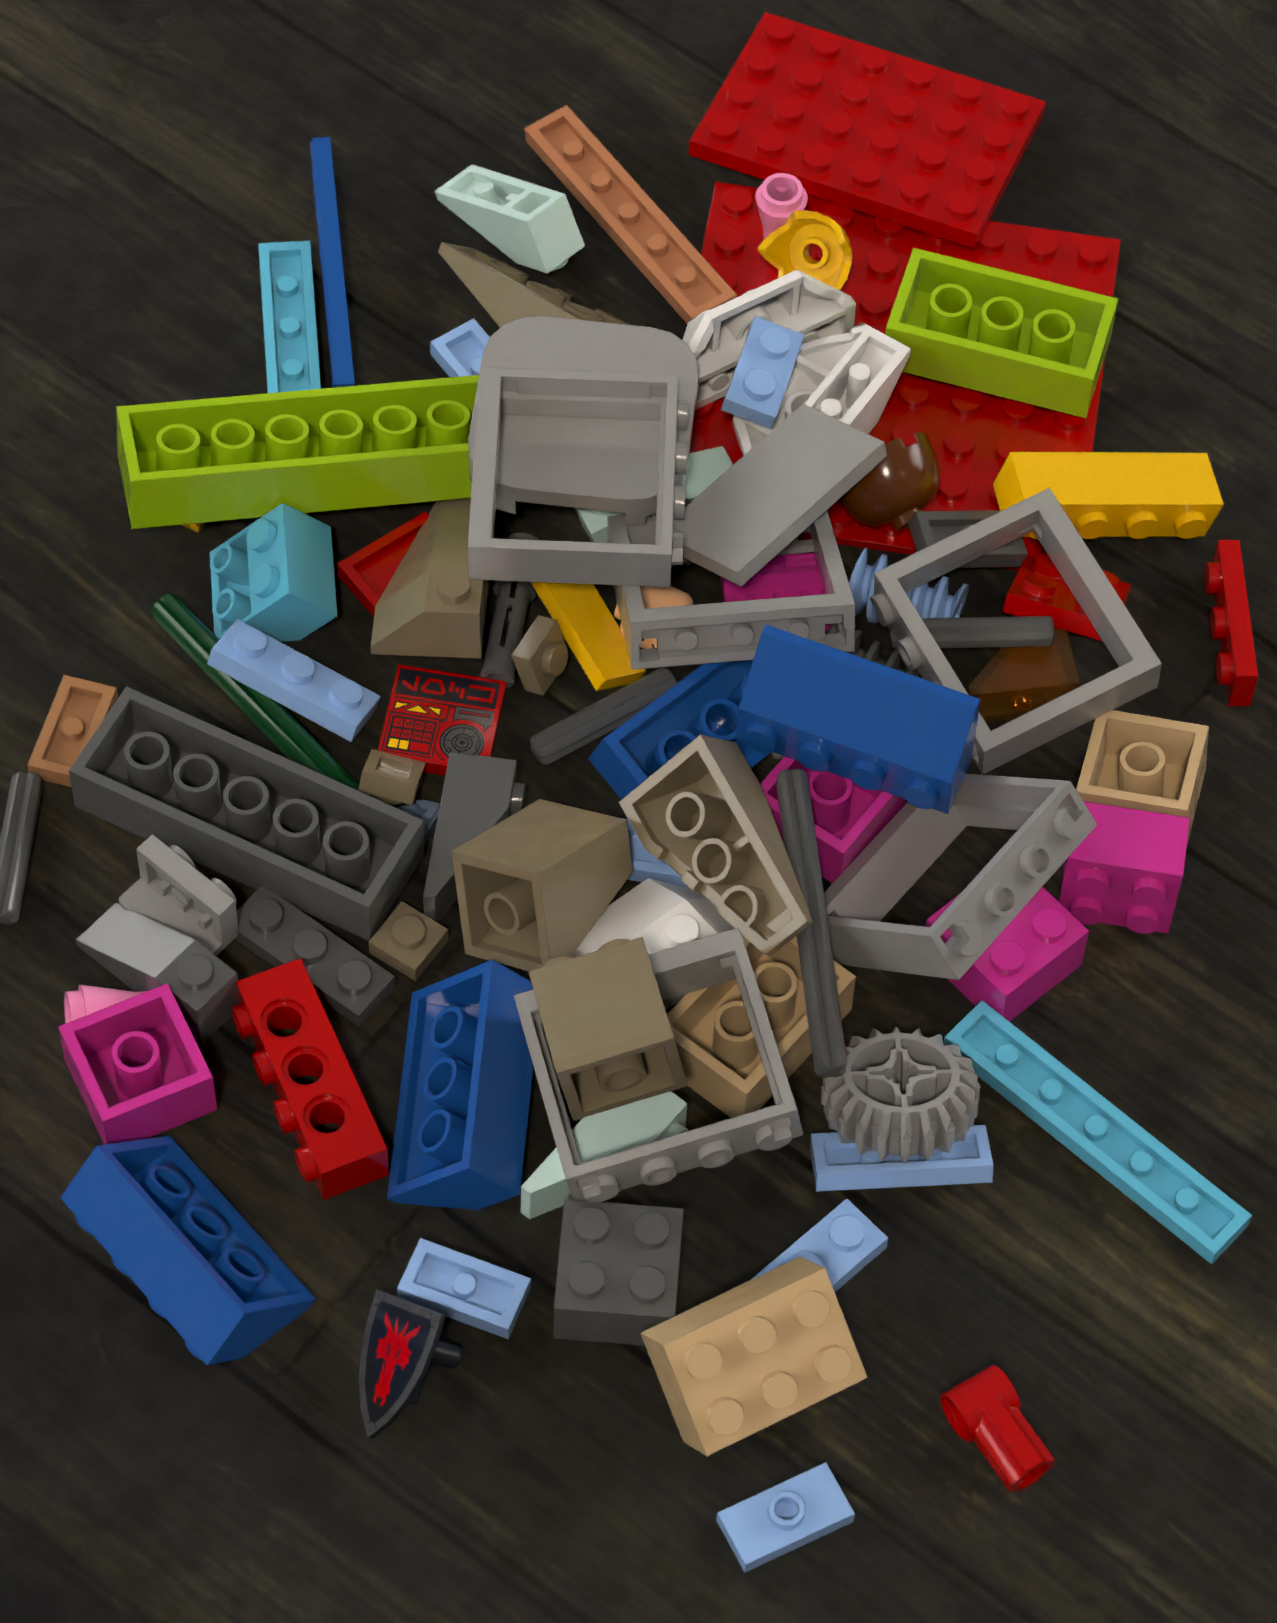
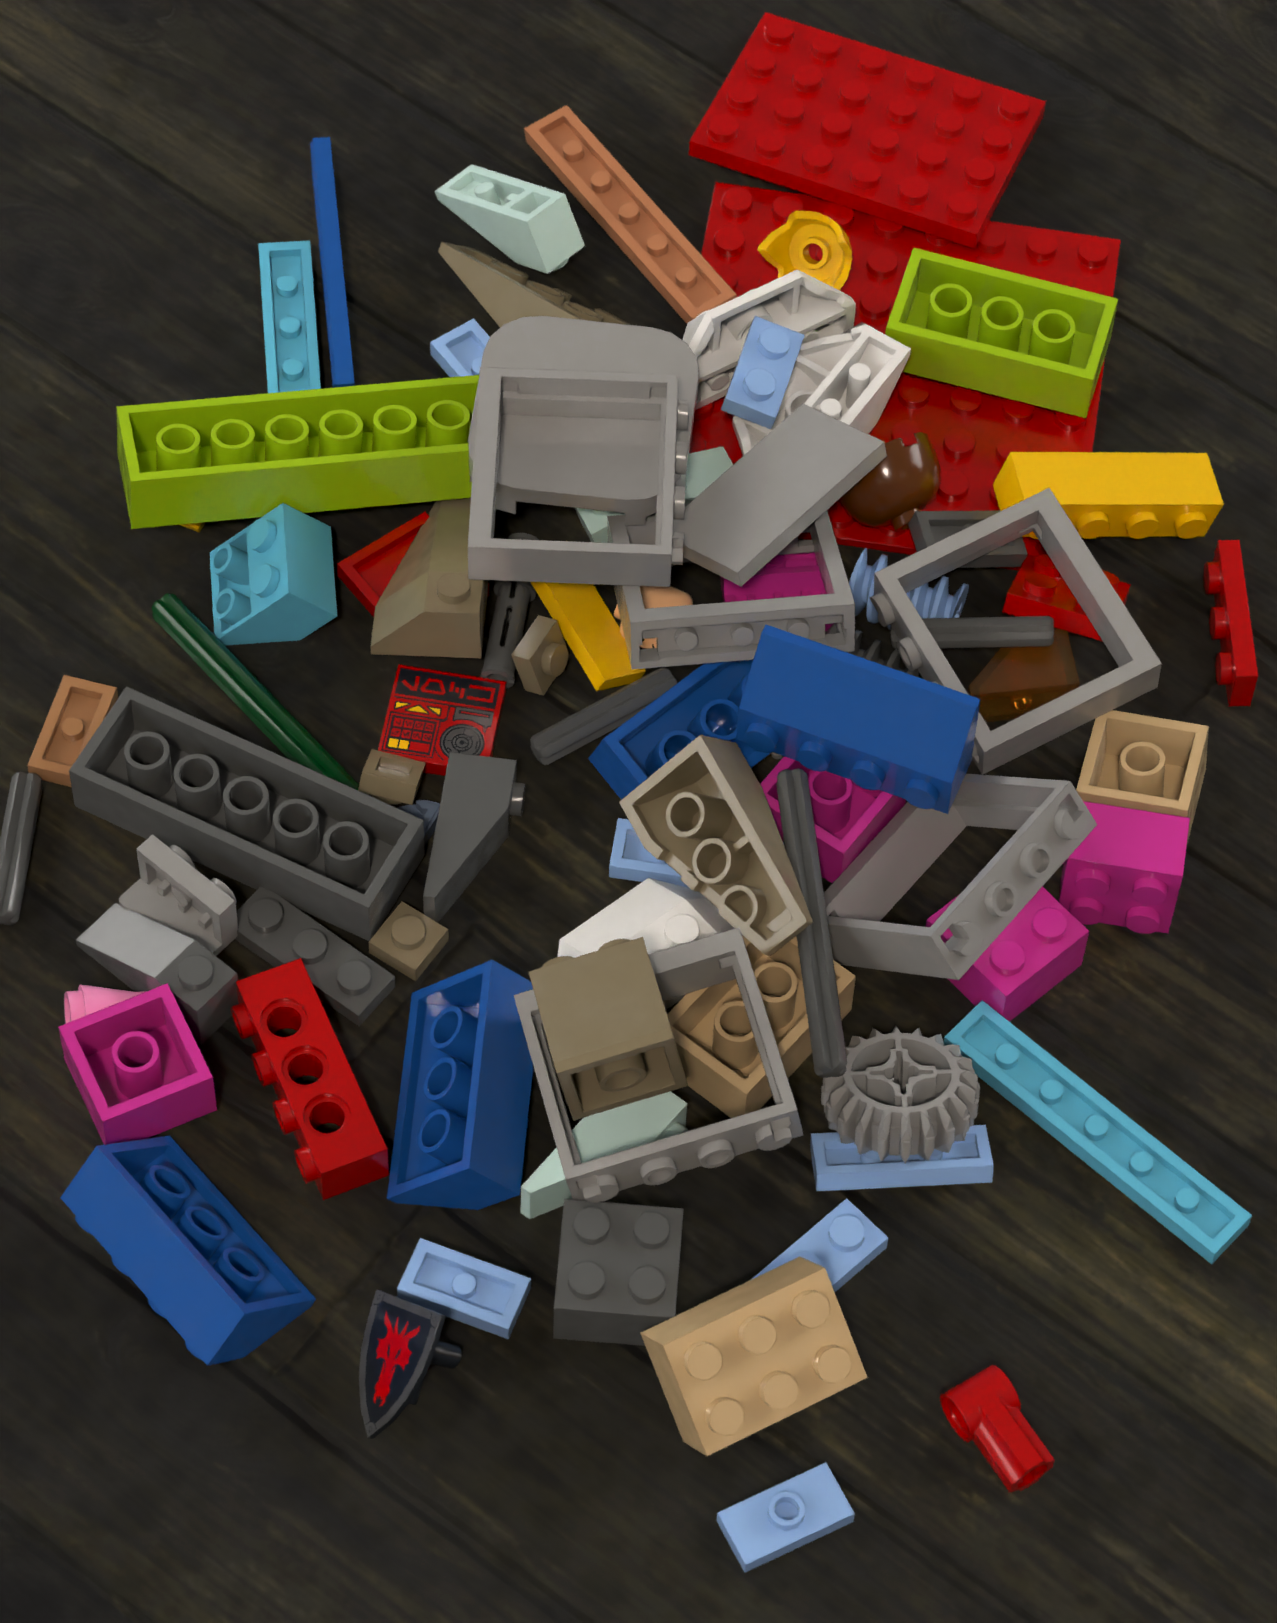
(293, 680): light blue plate -> none
(539, 882): dark tan slope -> none
(777, 199): bright pink cone -> none

